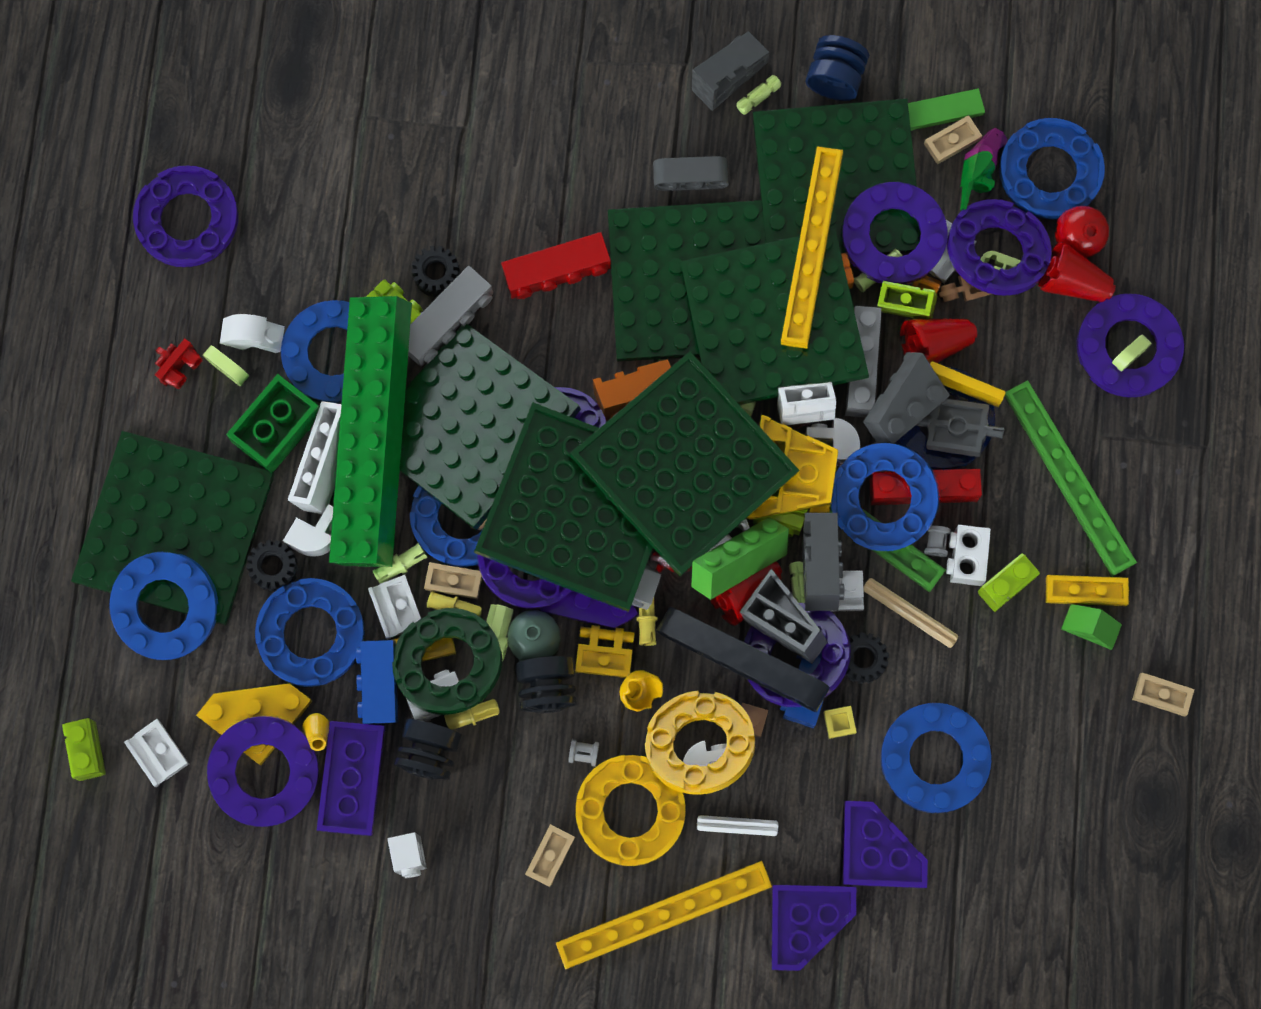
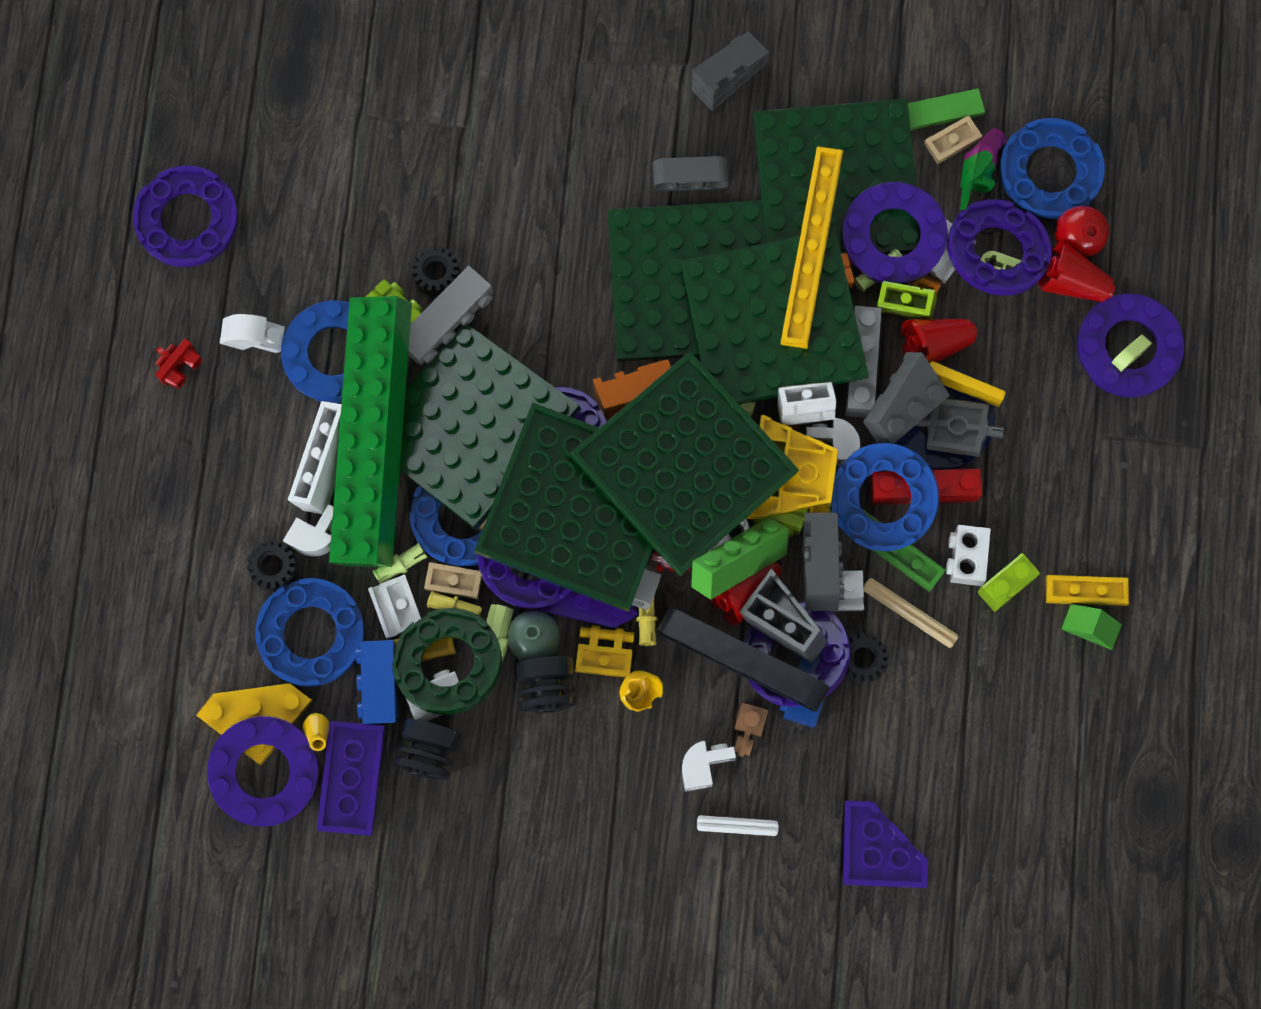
(83, 749): lime brick -> none
(156, 753): white plate -> none
(178, 504): dark green plate -> none
(201, 602): blue plate -> none
(225, 365): yellowish green beam -> none
(274, 423): green brick -> none
(407, 855): white brick -> none
(472, 715): light yellow axle -> none
(550, 855): tan plate -> none
(556, 266): red brick -> none
(591, 758): light grey bush -> none
(595, 830): yellow plate -> none
(663, 915): yellow tile -> none
(695, 707): yellow plate -> none
(758, 94): yellowish green axle -> none
(797, 581): yellowish green axle -> none
(806, 921): dark purple plate -> none
(837, 68): dark blue wheel -> none
(839, 722): light yellow plate -> none
(927, 796): blue plate -> none
(937, 541): light grey bush -> none
(950, 291): medium nougat plate -> none
(1070, 478): bright green tile -> none
(1163, 694): tan plate -> none

